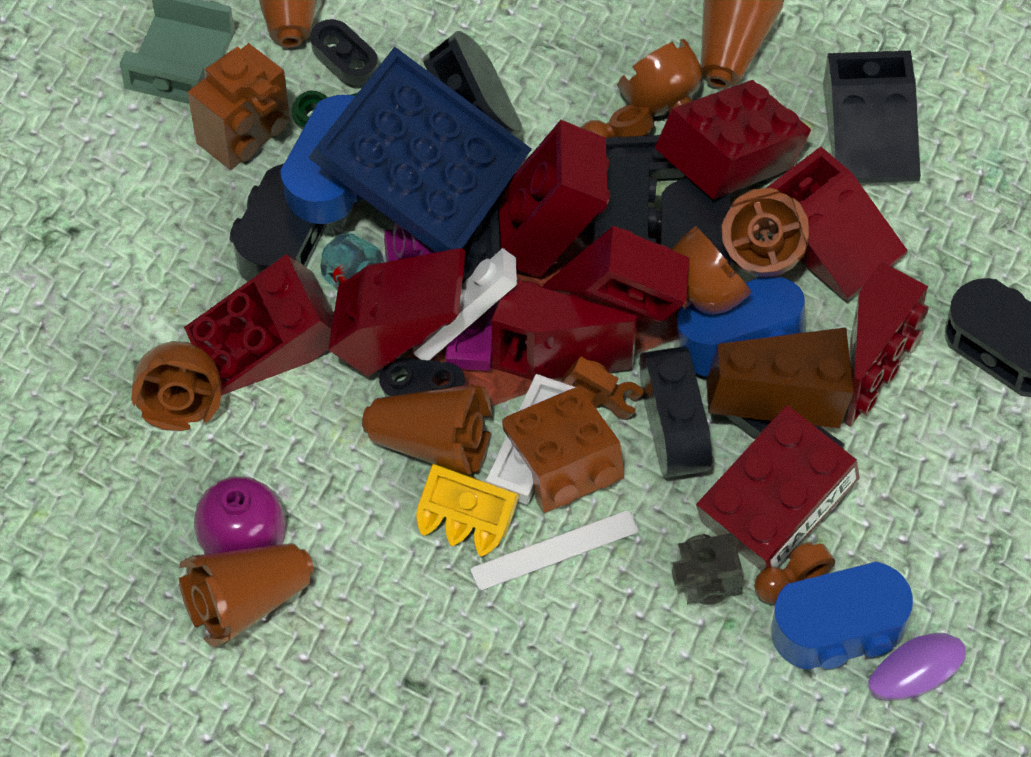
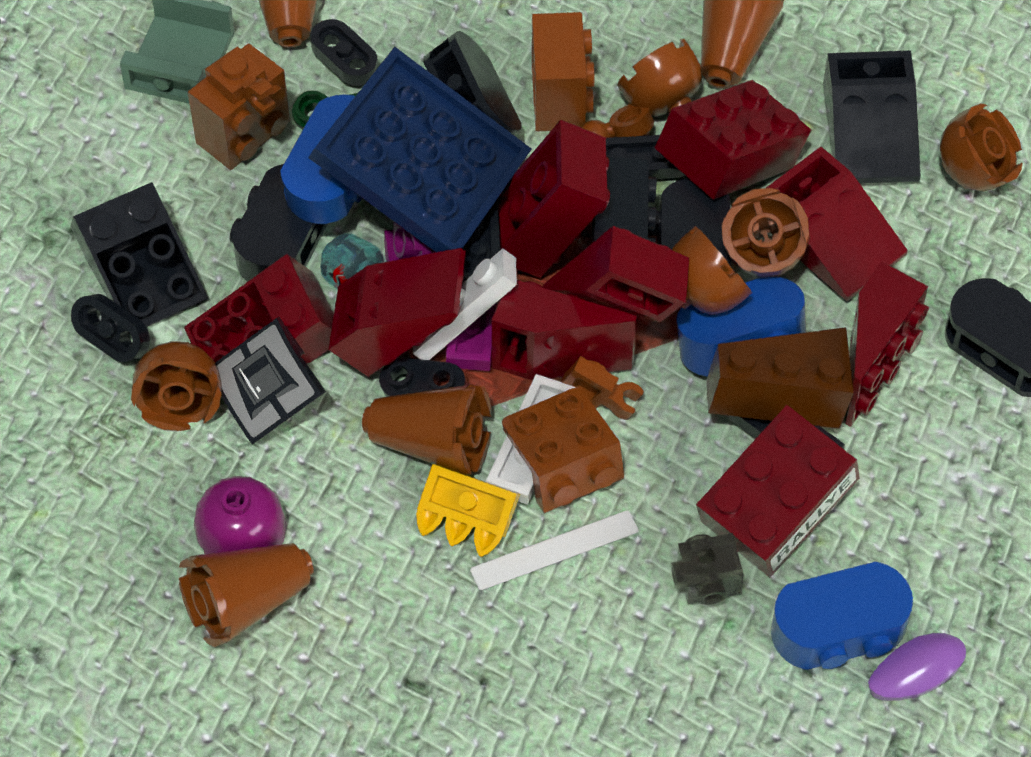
(113, 330): none -> black plate
(138, 255): none -> black slope
(266, 380): none -> slope
(561, 69): none -> dark orange brick
(675, 412): black brick -> none
(804, 563): dark orange plate -> none
(980, 149): none -> dark orange cylinder

